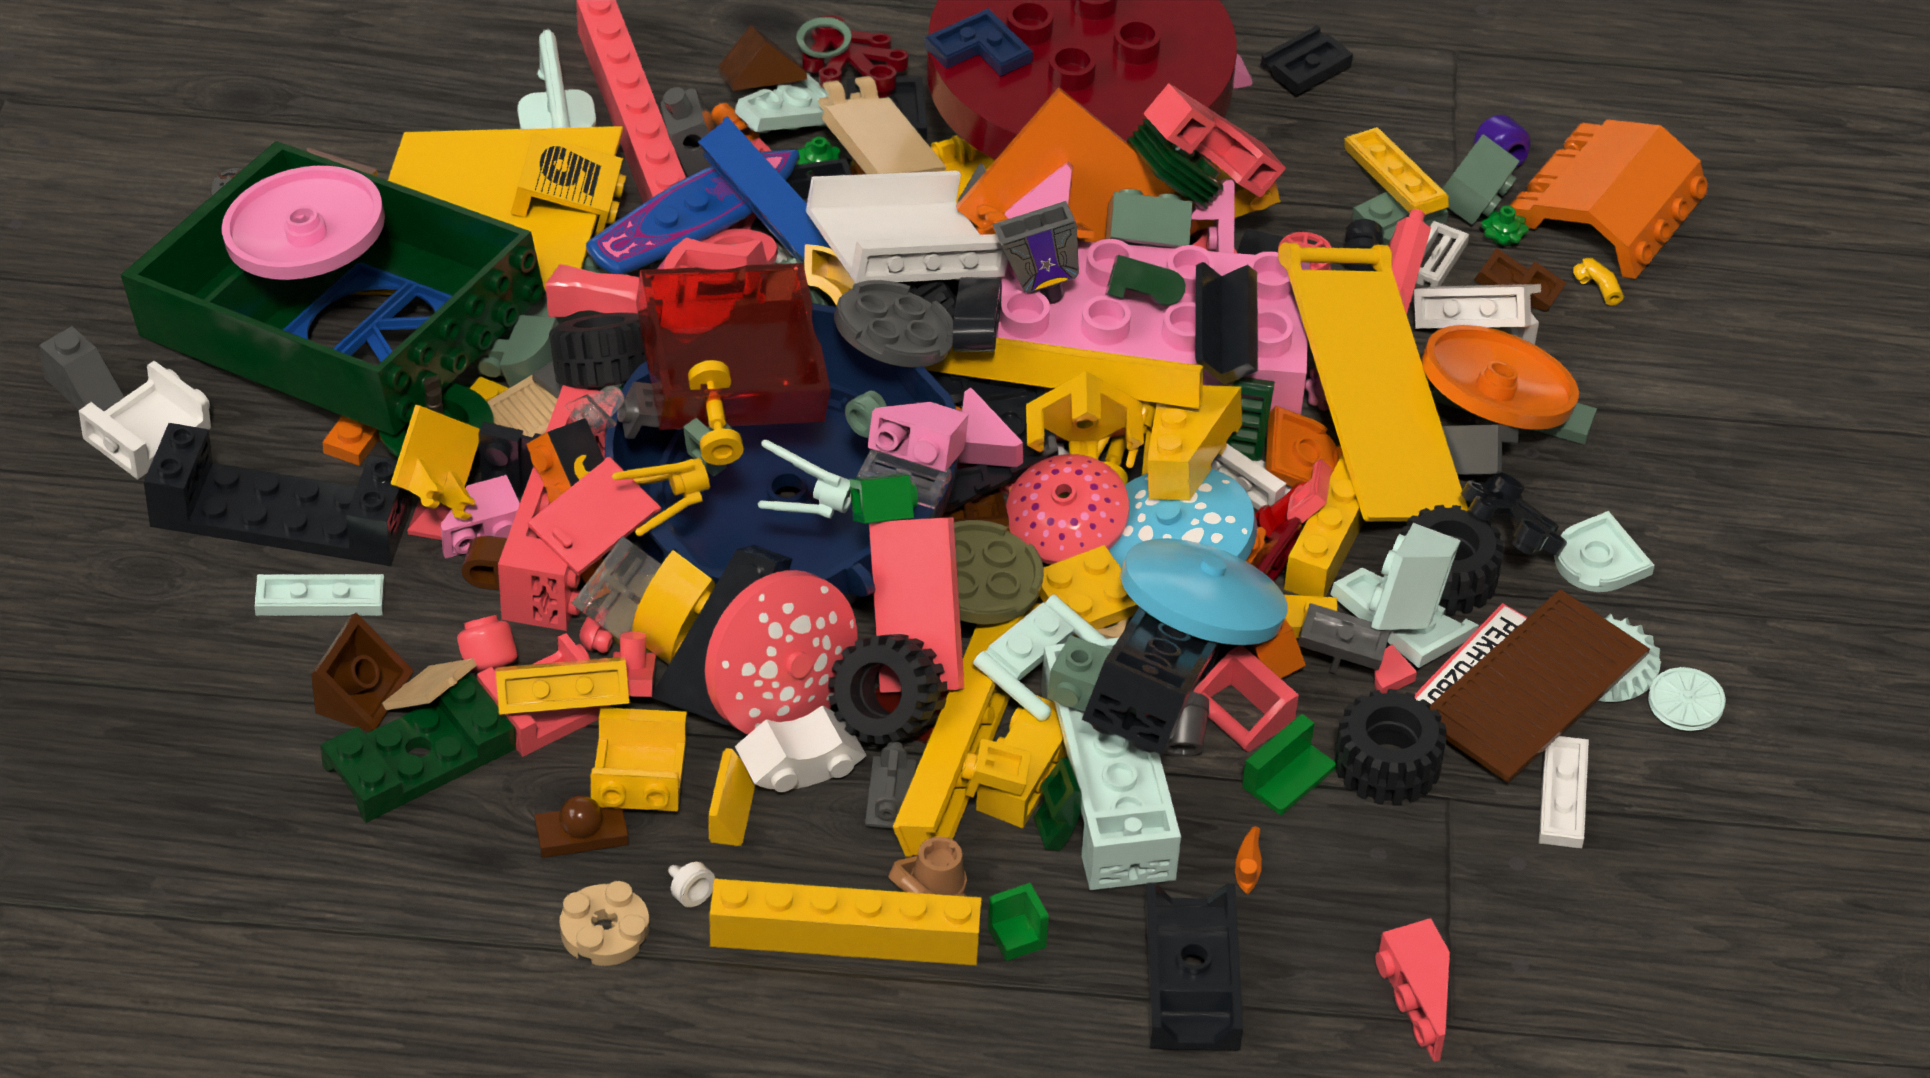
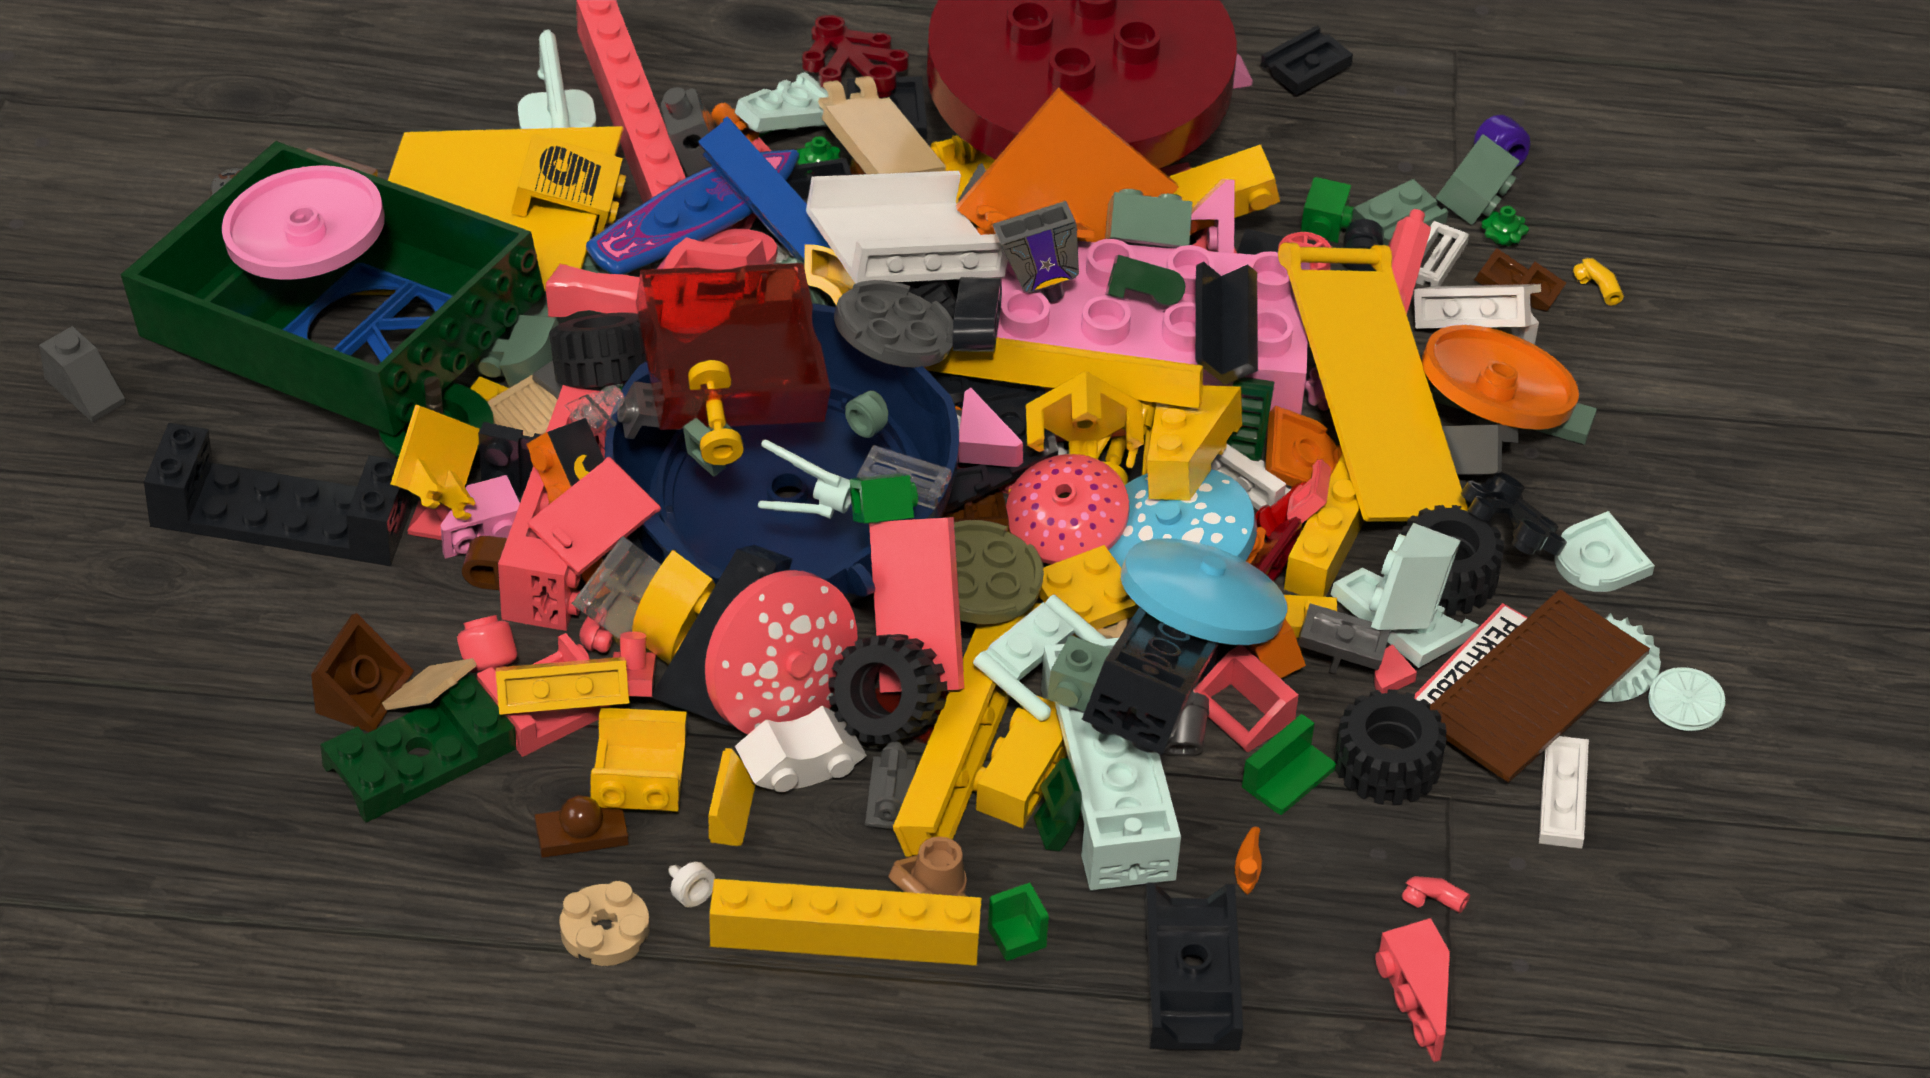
(135, 425): white panel -> none
(319, 594): light aqua tile -> none
(350, 440): orange plate -> none
(684, 478): yellow plant -> none
(759, 63): reddish brown slope -> none
(823, 22): sand green piece -> none
(919, 433): bright pink slope -> none
(979, 35): dark blue tile -> none
(996, 767): yellow bracket -> none
(1049, 192): bright pink slope -> none
(1182, 171): dark green brick -> none
(1228, 146): coral arch -> none
(1327, 209): none -> green brick
(1396, 171): yellow tile -> none
(1437, 889): none -> coral arm
(1623, 181): orange hinge -> none

